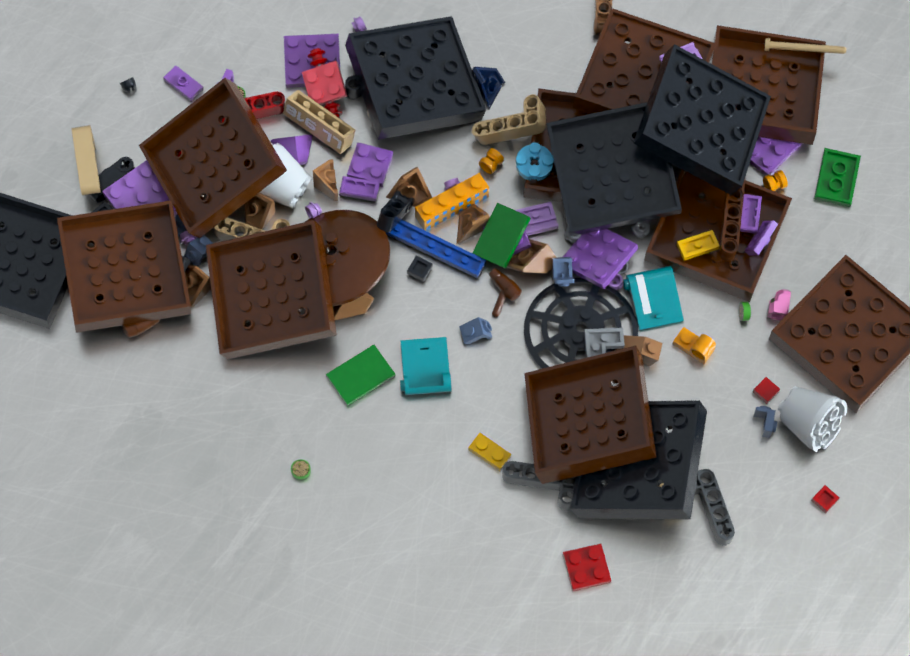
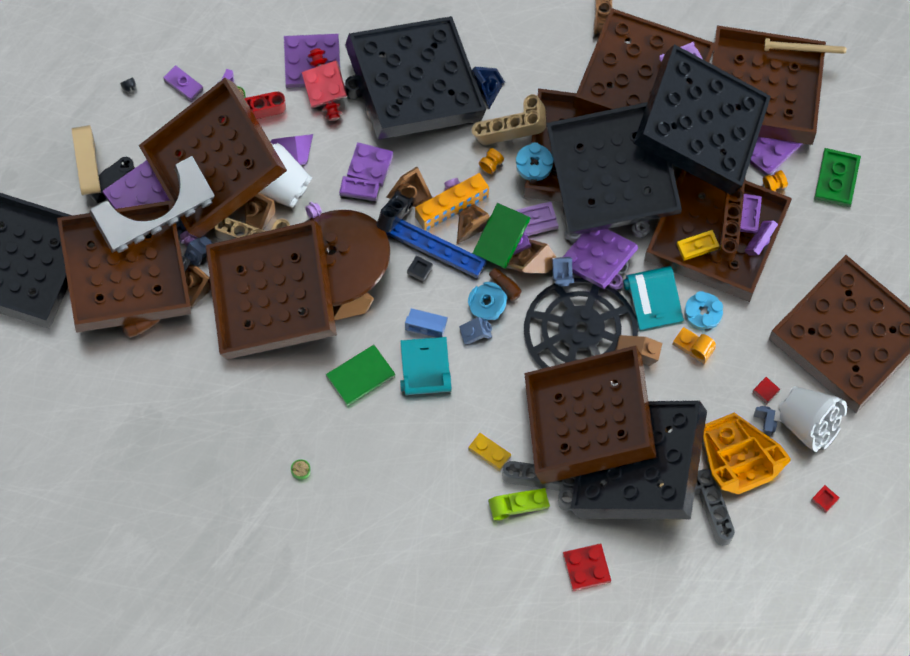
(121, 231): none -> light grey arch
(319, 121): tan brick -> none
(325, 179): medium nougat slope -> none
(359, 24): lavender plate -> none
(425, 323): none -> medium blue panel
(495, 308): none -> medium azure plate
(517, 503): none -> lime plate
(601, 339): light grey plate -> none
(707, 301): none -> medium azure plate
(741, 454): none -> light orange wedge
(744, 311): bright green tile -> none
(779, 305): bright pink rock -> none

